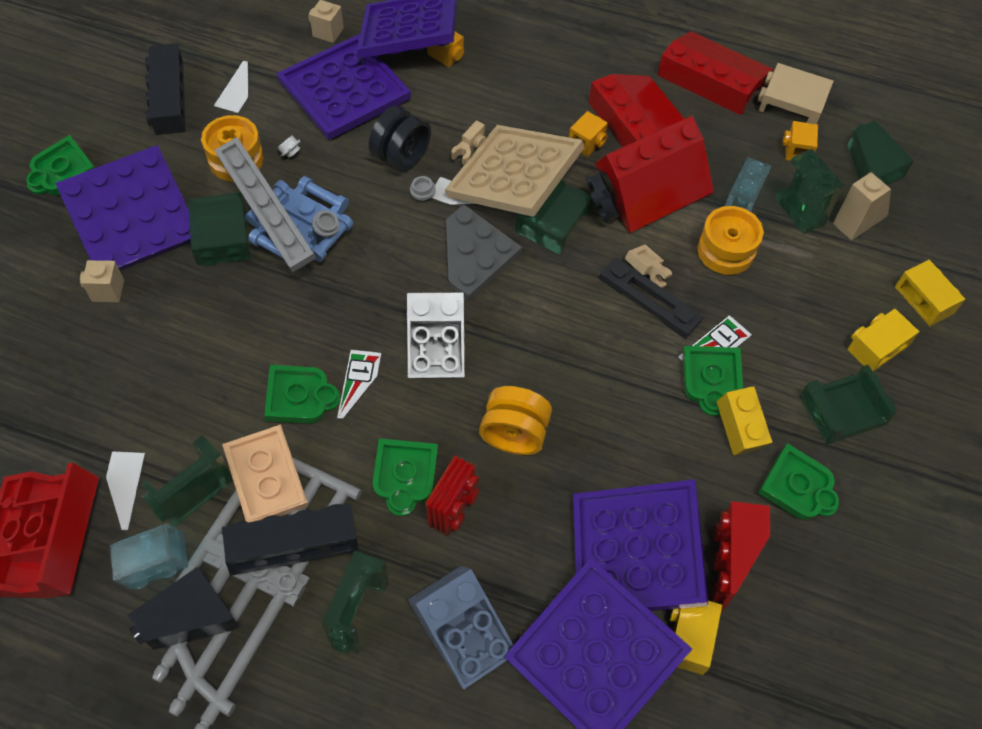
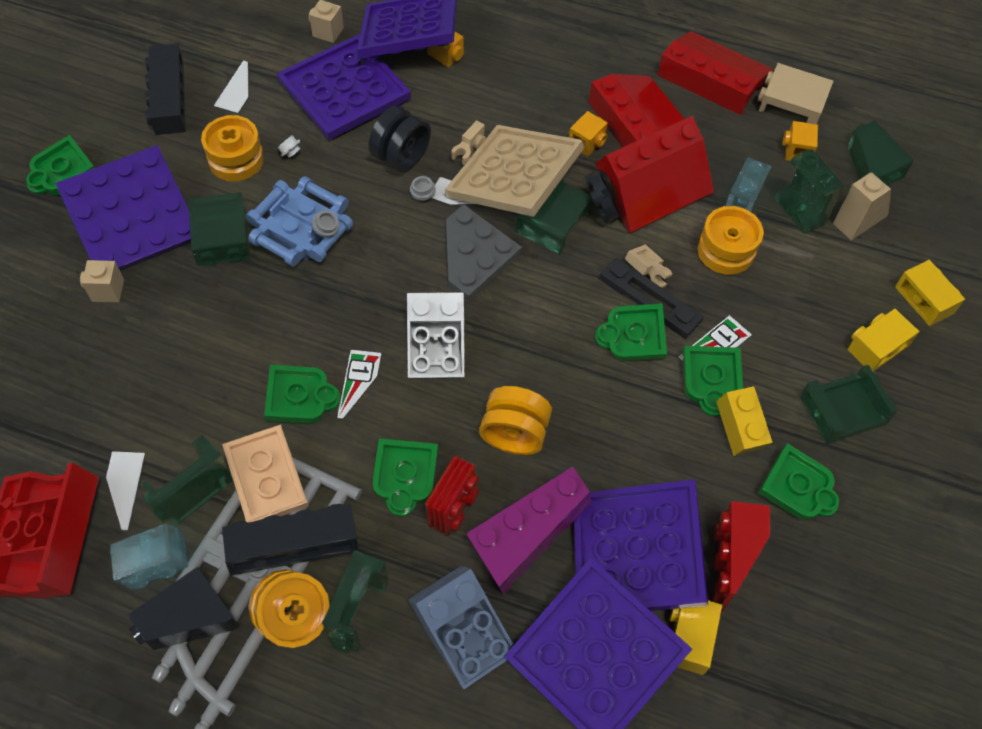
(265, 204): light grey plate -> none
(304, 619): none -> light orange wheel
(529, 527): none -> magenta wedge
(634, 333): none -> green plate

